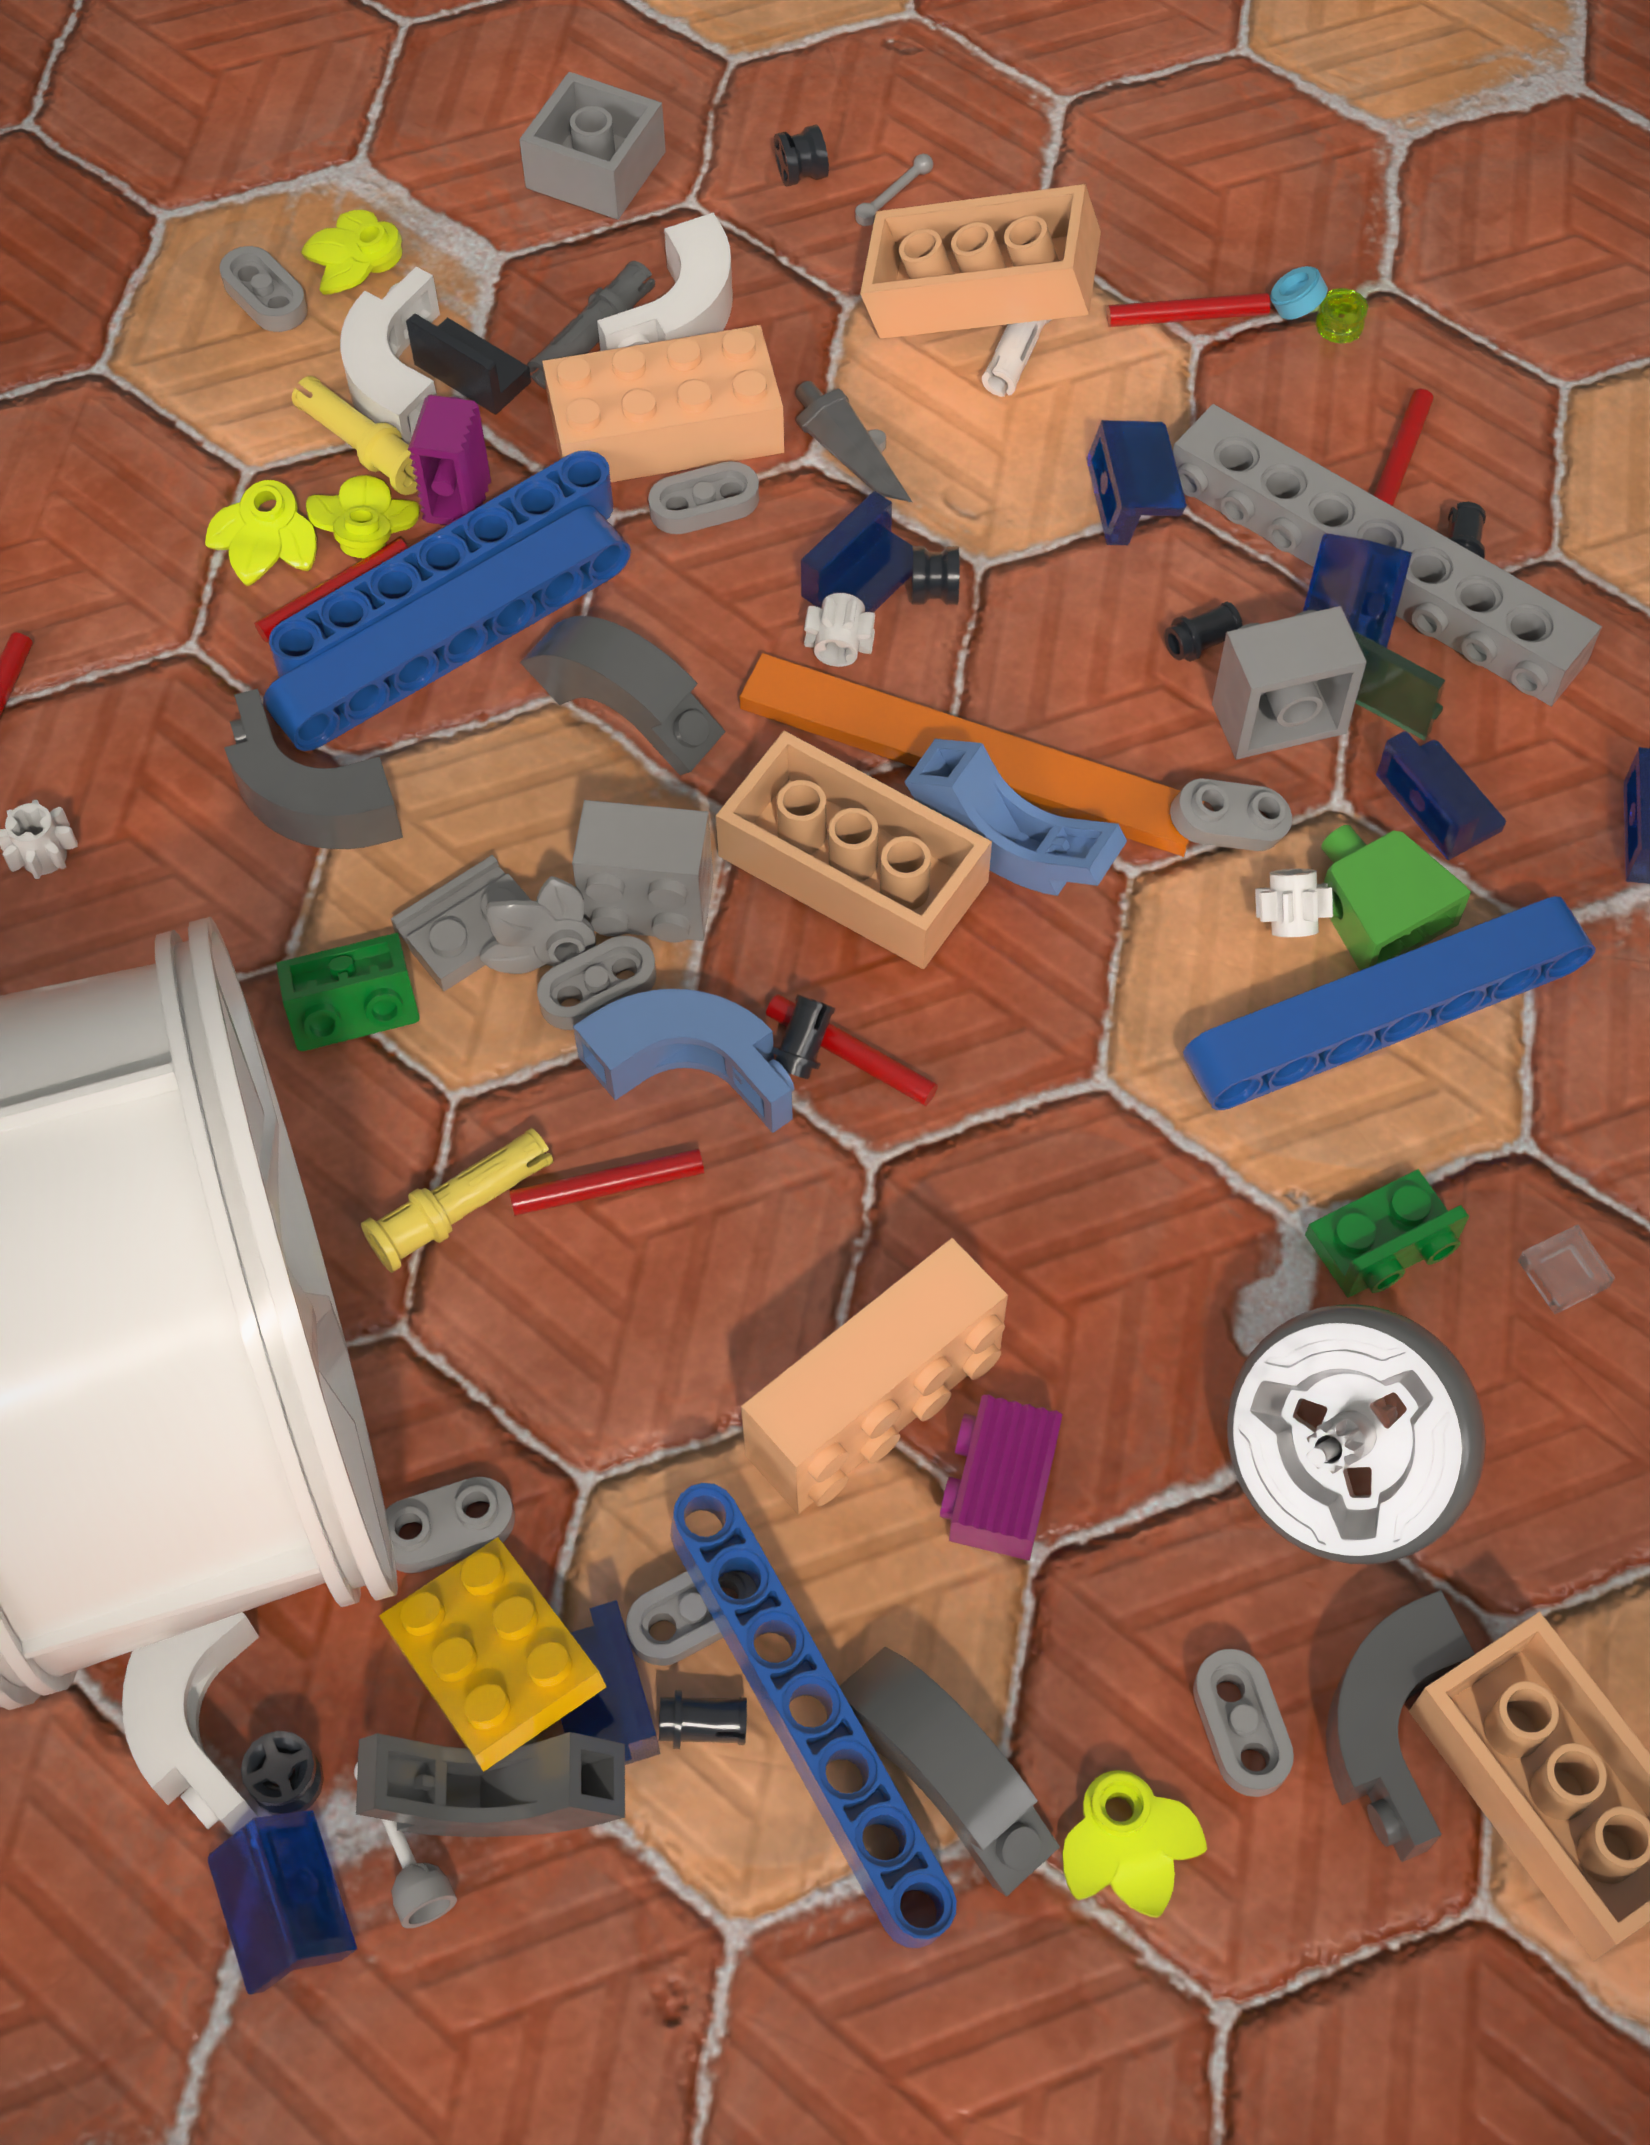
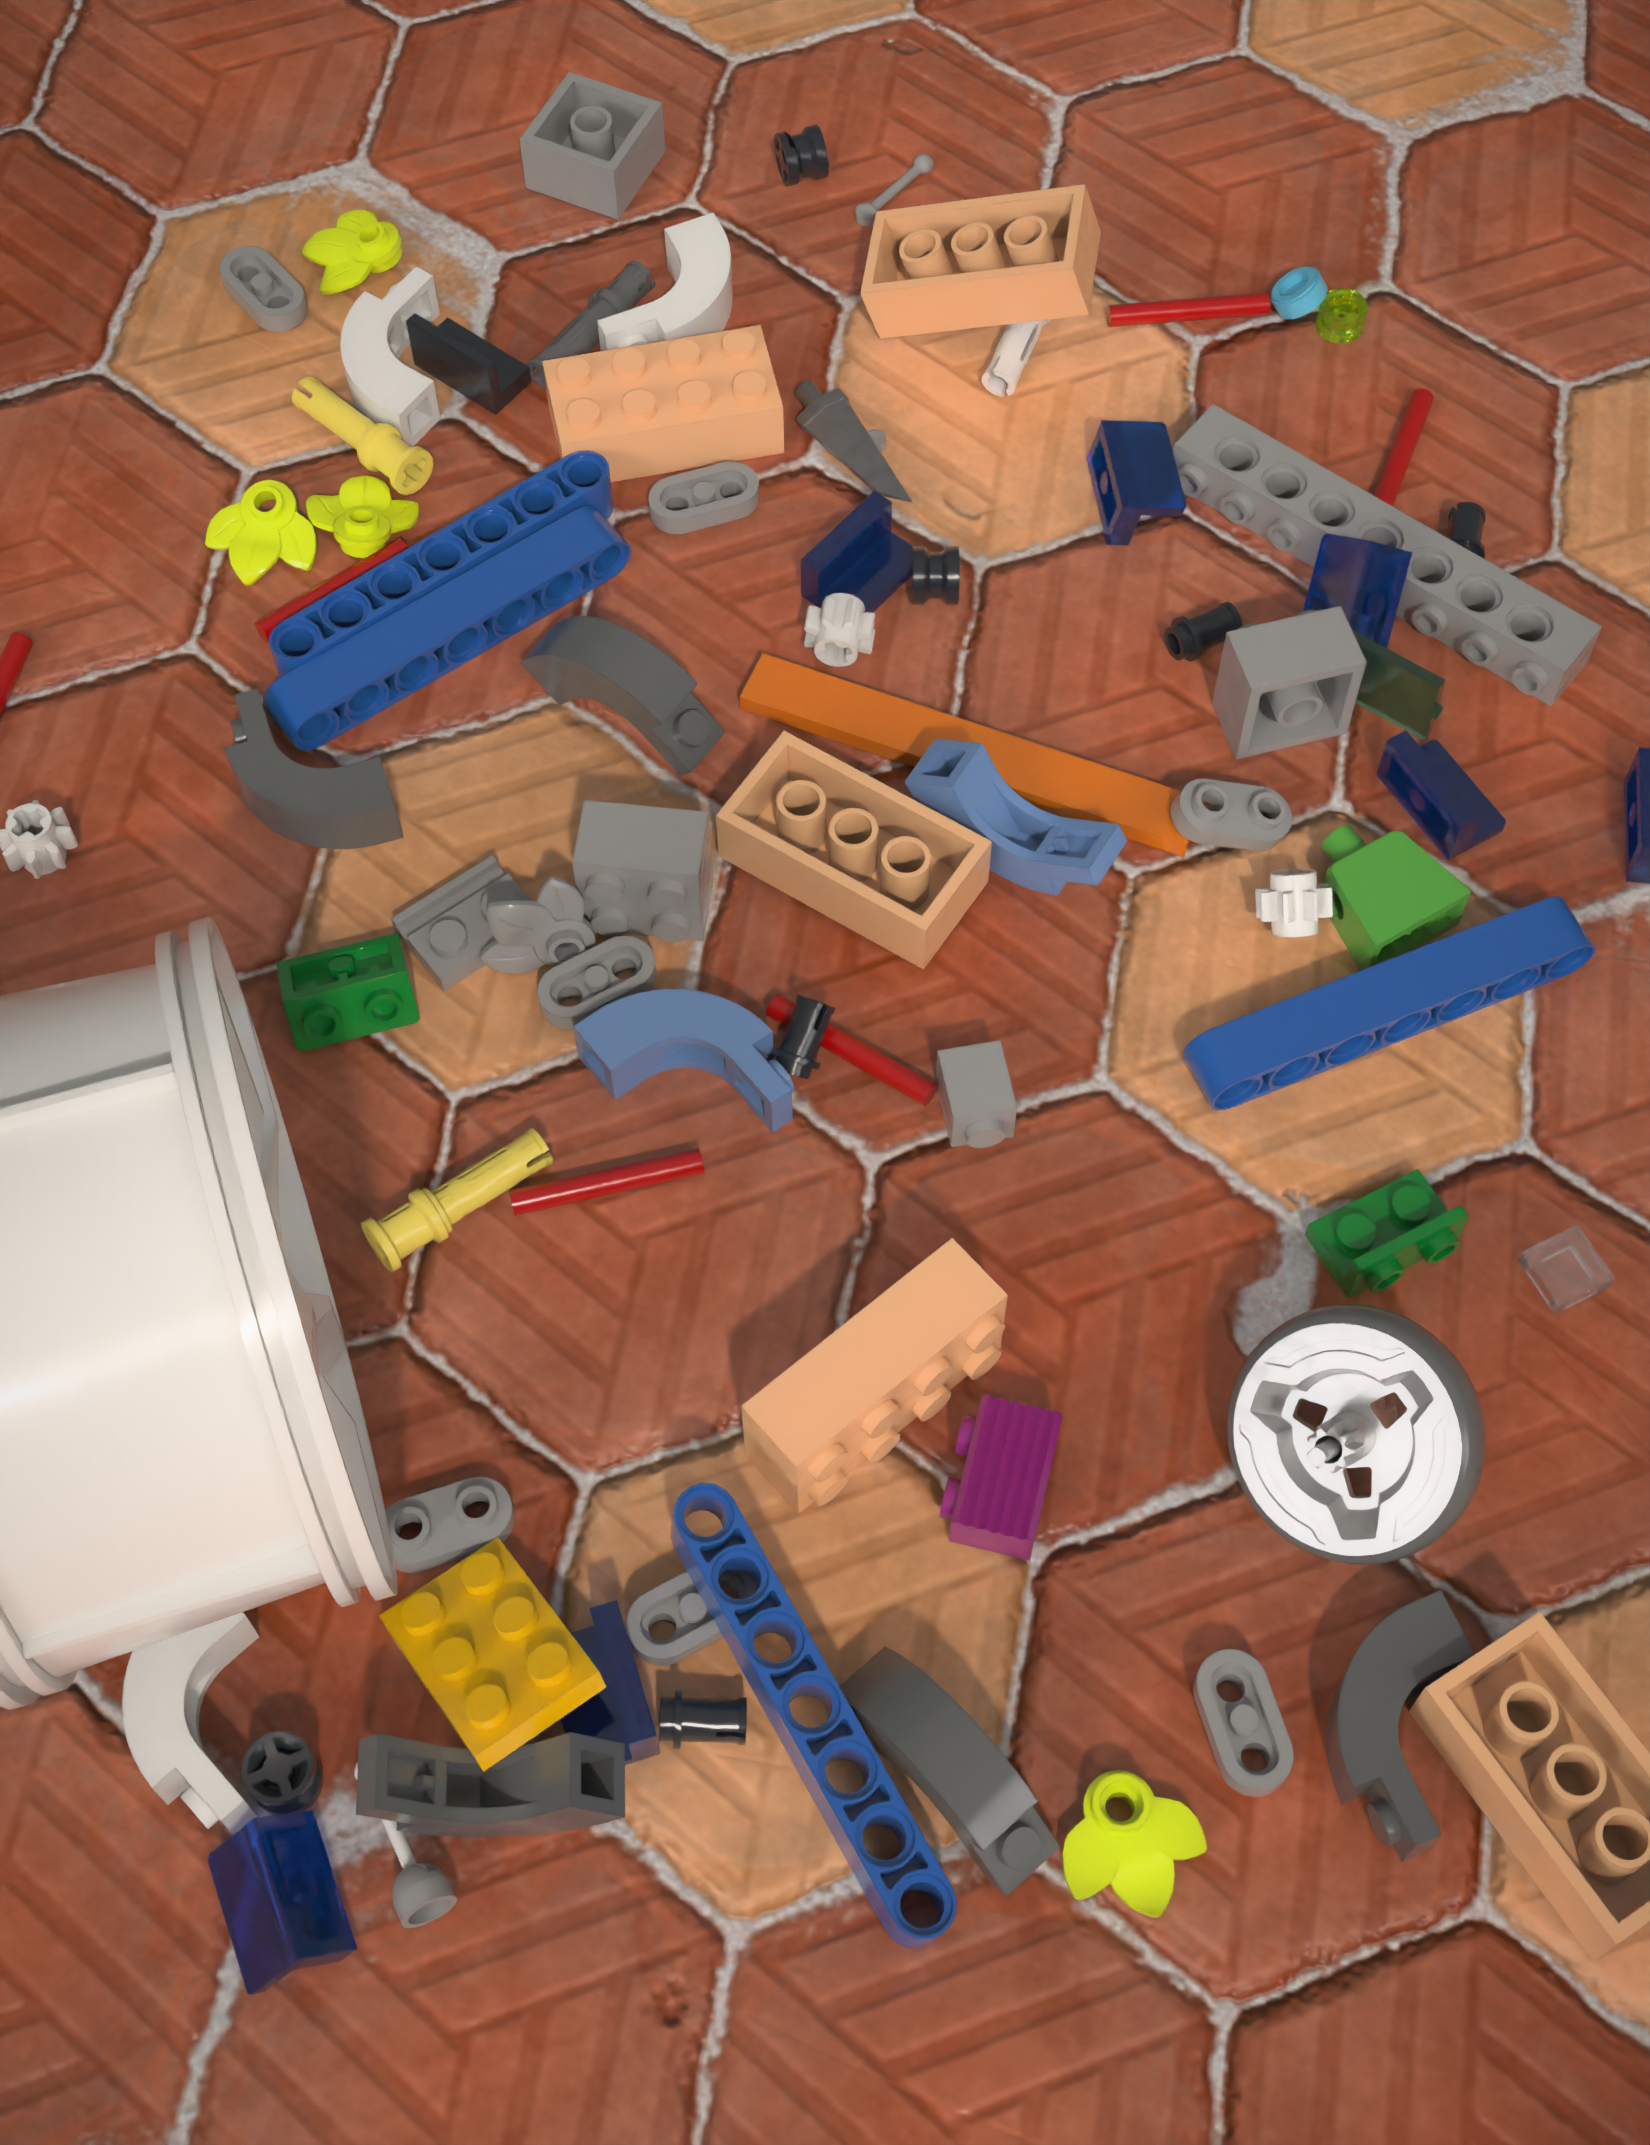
(449, 459): magenta brick -> none
(976, 1094): none -> light grey brick

